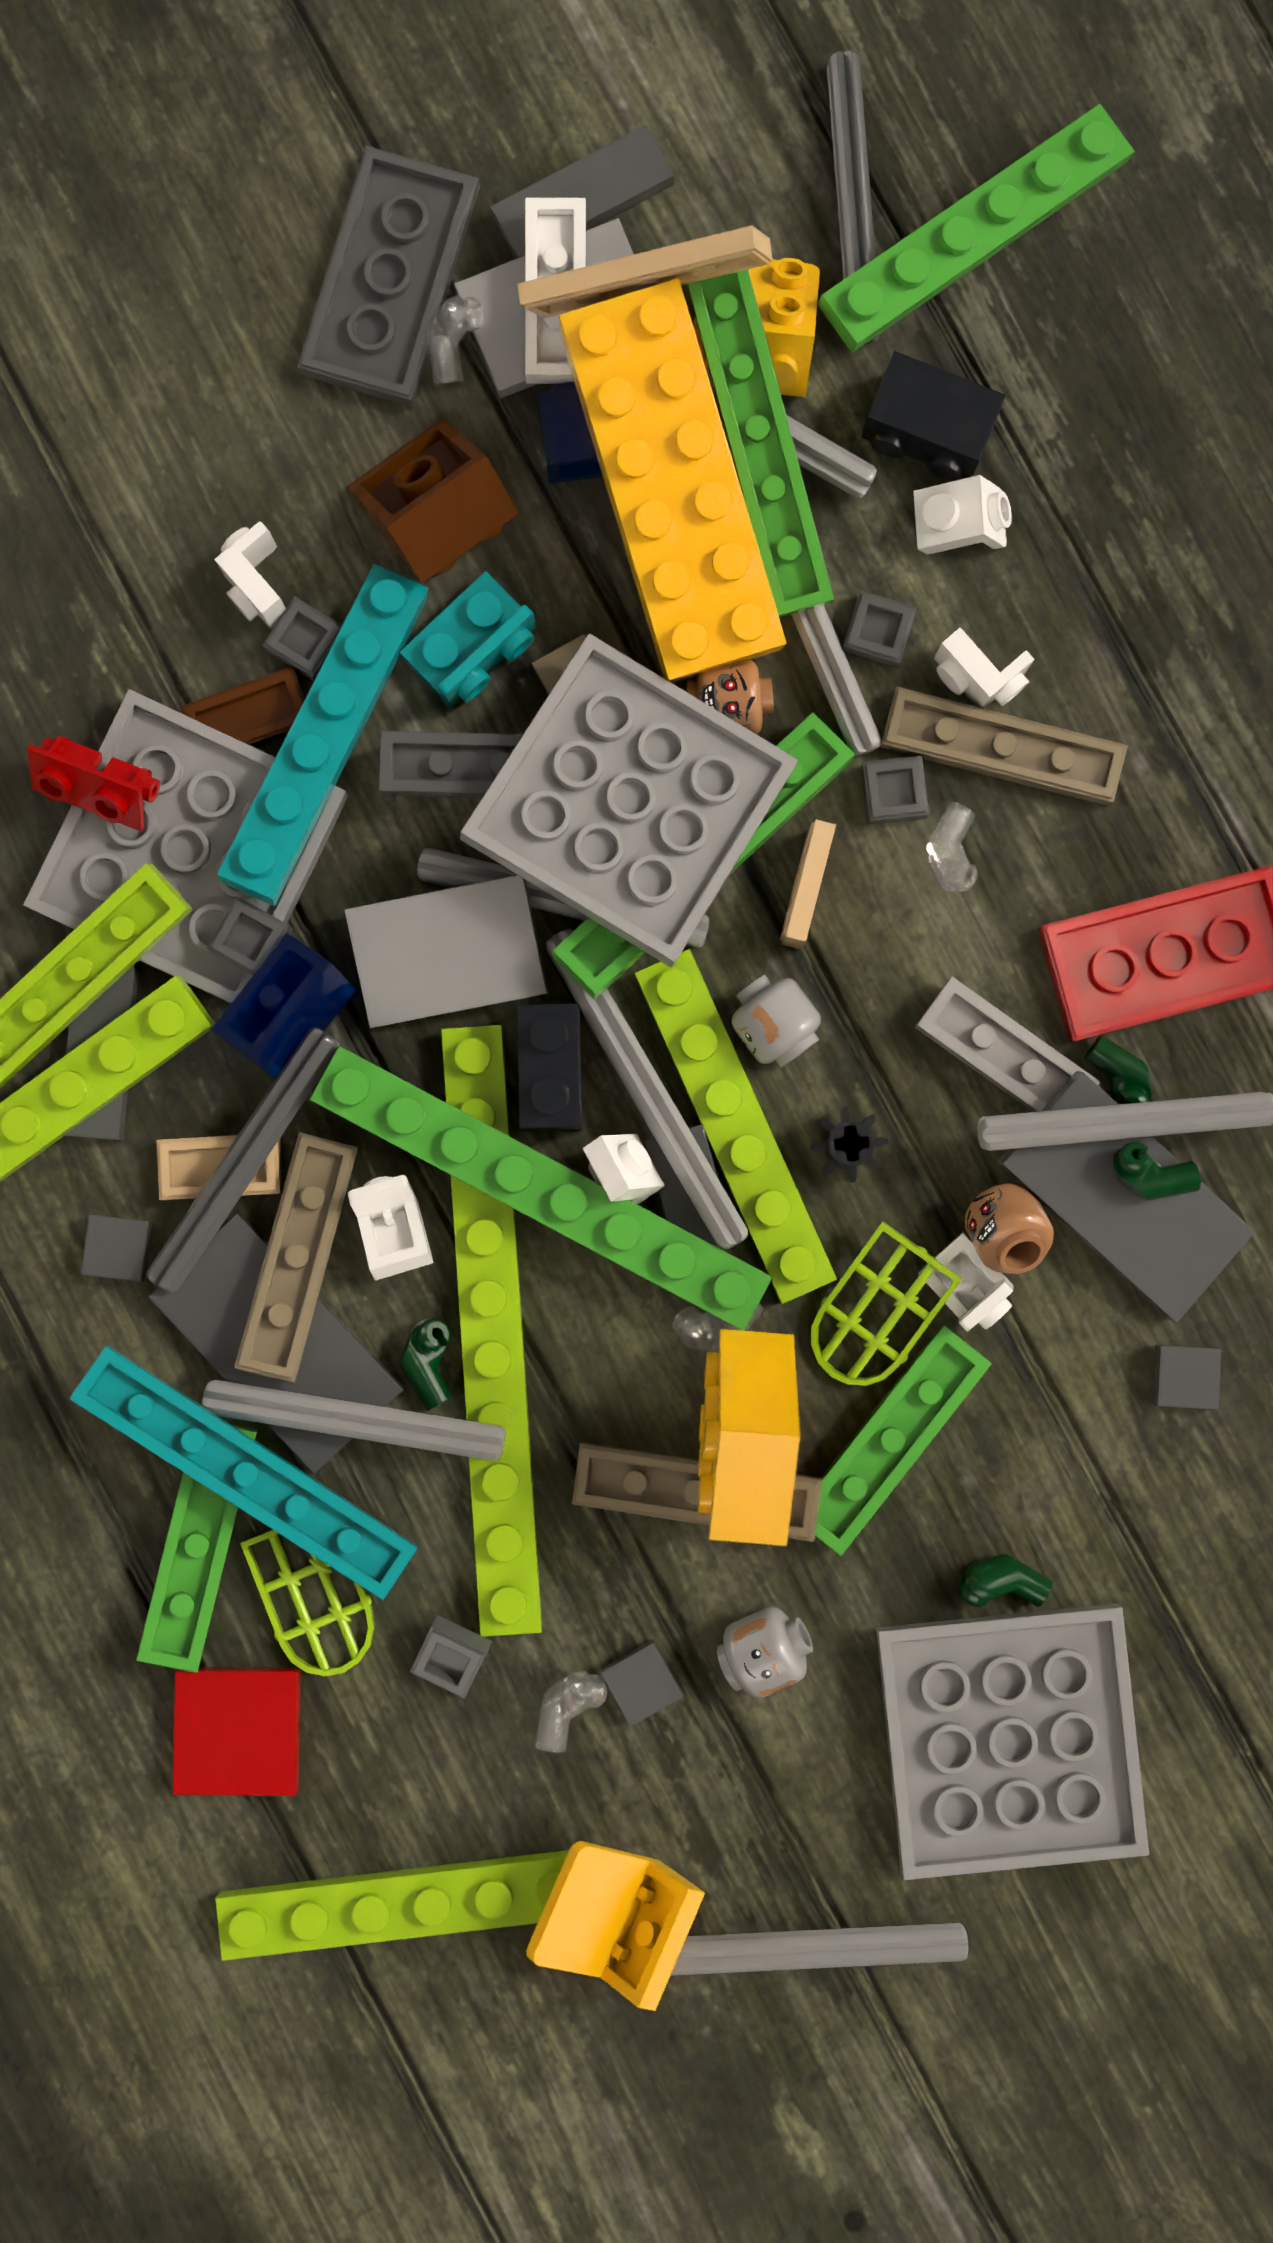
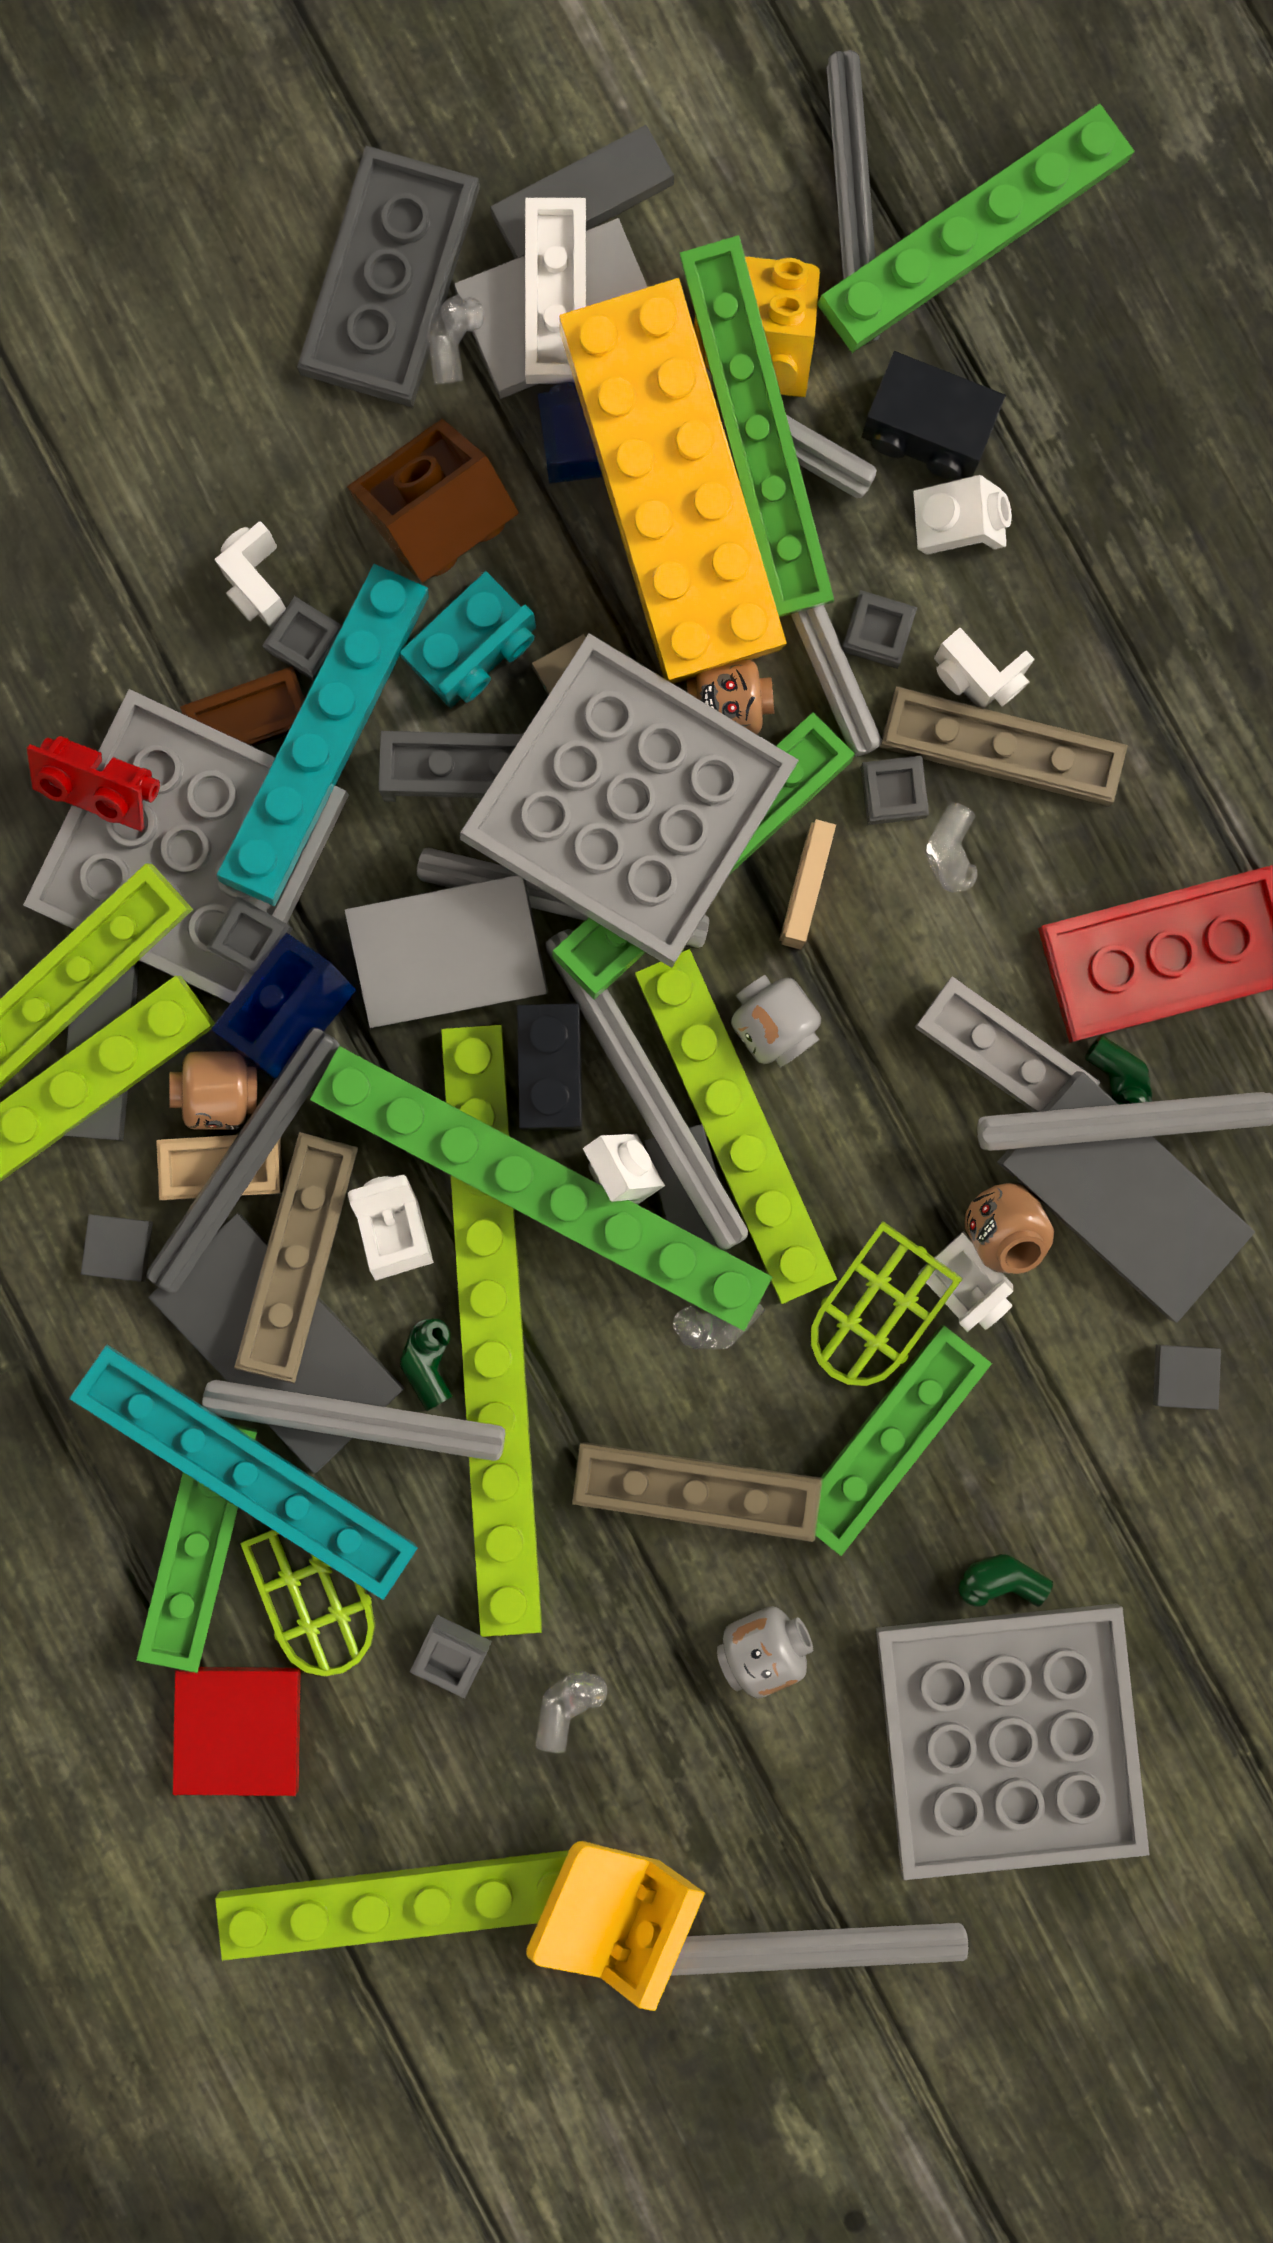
(214, 1090): none -> medium nougat head
(641, 1683): dark grey tile -> none
(688, 261): tan tile -> none
(749, 1437): yellow brick -> none
(858, 1130): black gear -> none
(1151, 1180): dark green arm -> none

